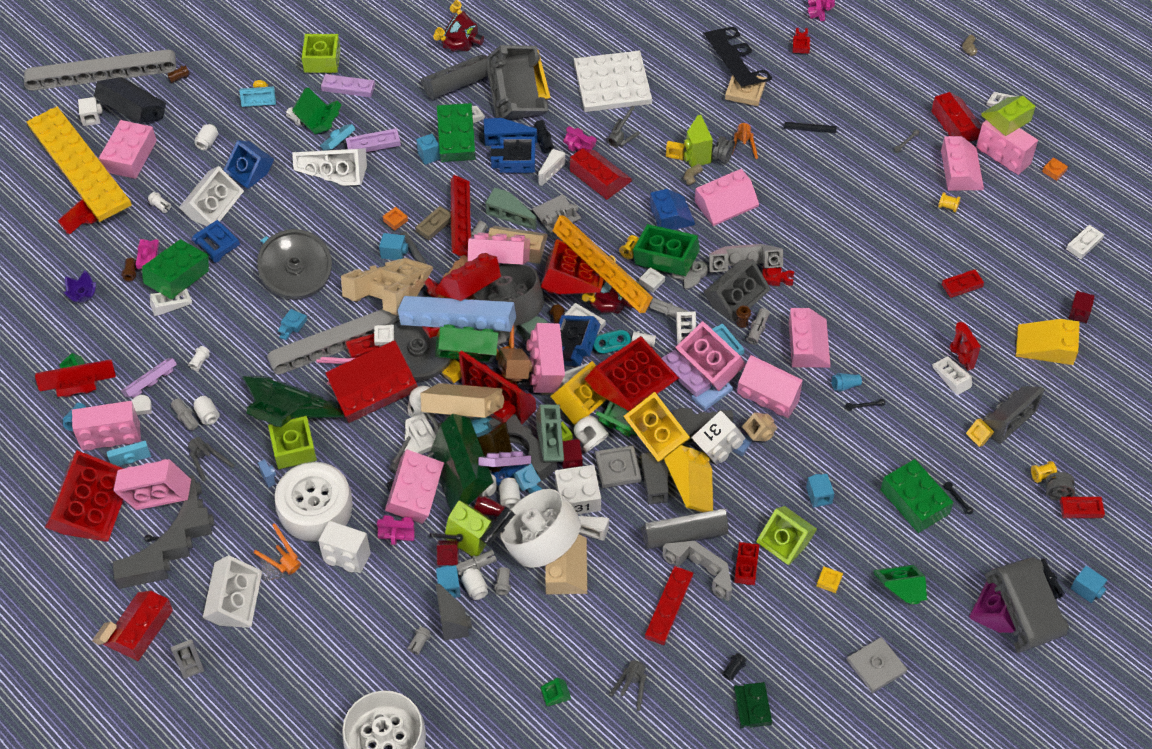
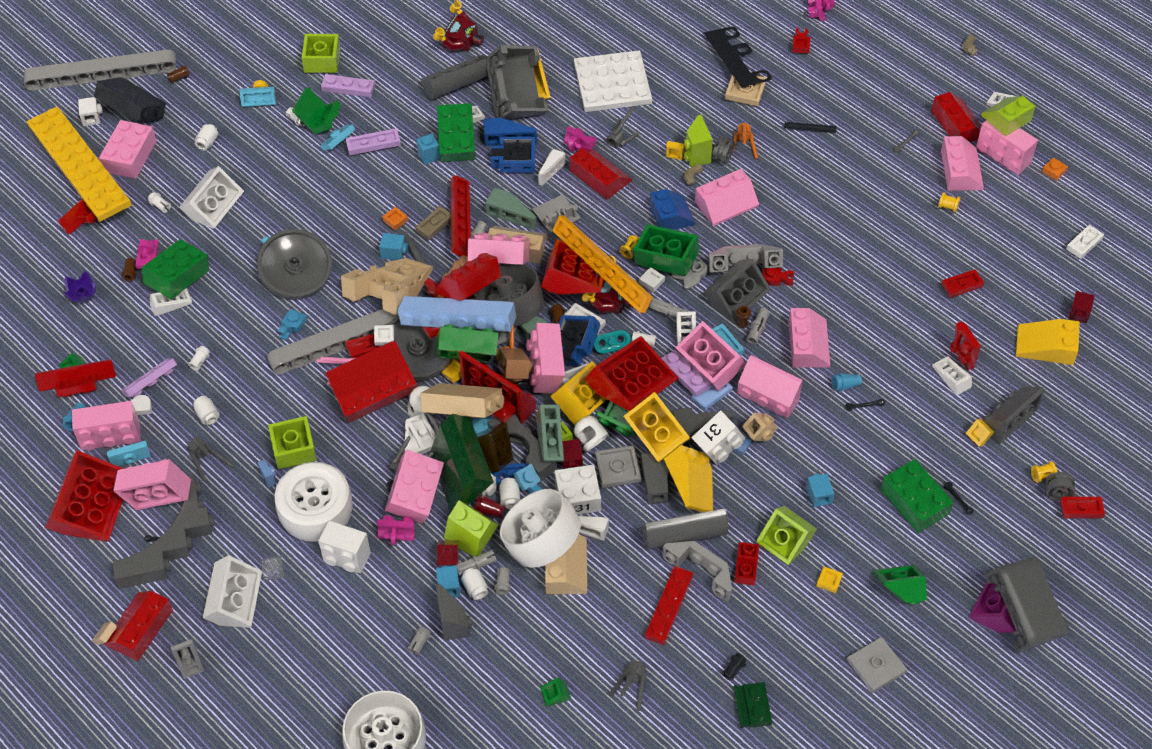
(184, 414): light grey axle -> none
(219, 236): blue plate -> none
(248, 163): blue slope -> none
(281, 402): dark green plate -> none
(289, 560): orange plant -> none
(339, 166): white wedge -> none
(459, 537): black hinge -> none
(497, 526): black pin -> none
(504, 459): lavender plate -> none
(544, 136): black pin -> none
(1052, 580): black pin -> none
(1089, 584): dark azure brick -> none

